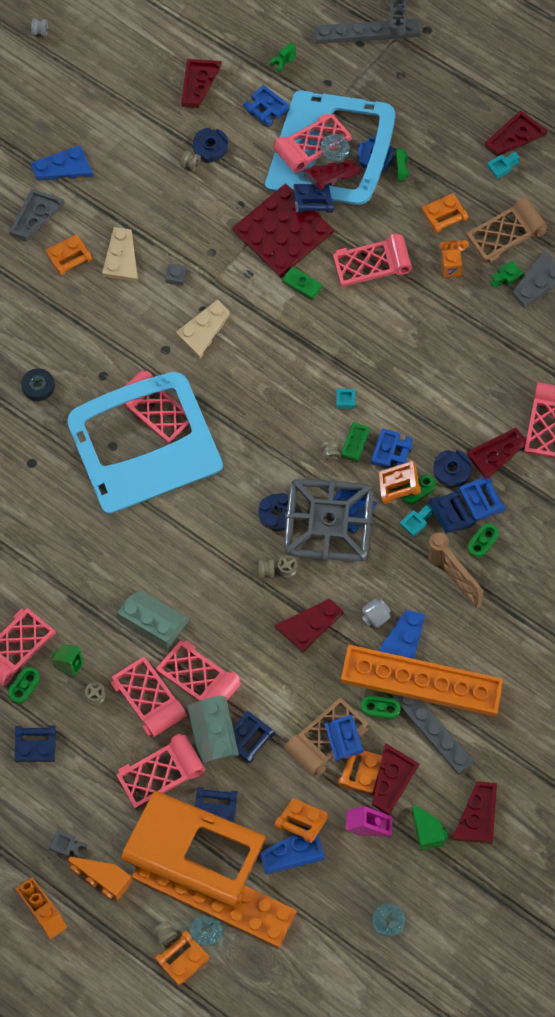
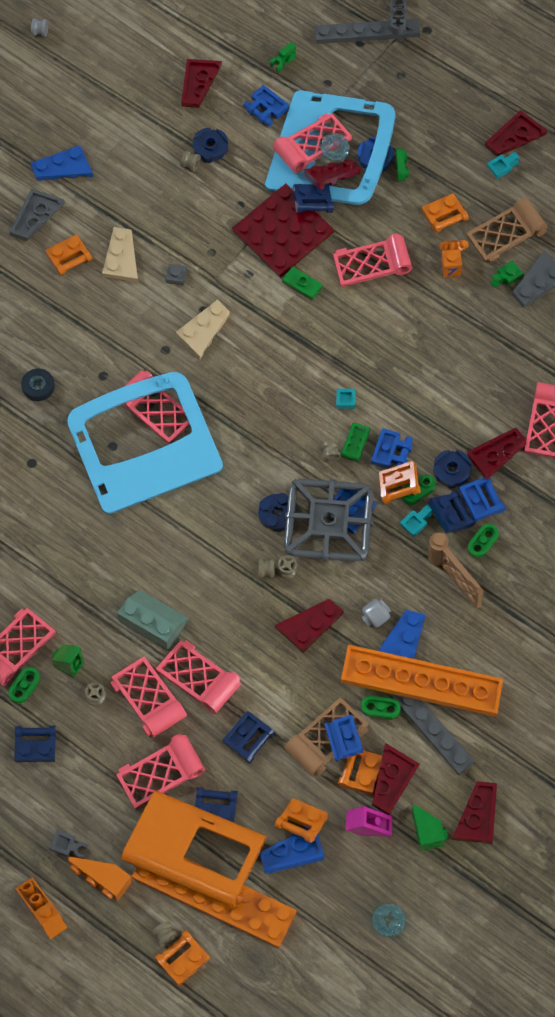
(205, 937): clear light blue gear -> none
(213, 729): sand green slope -> none

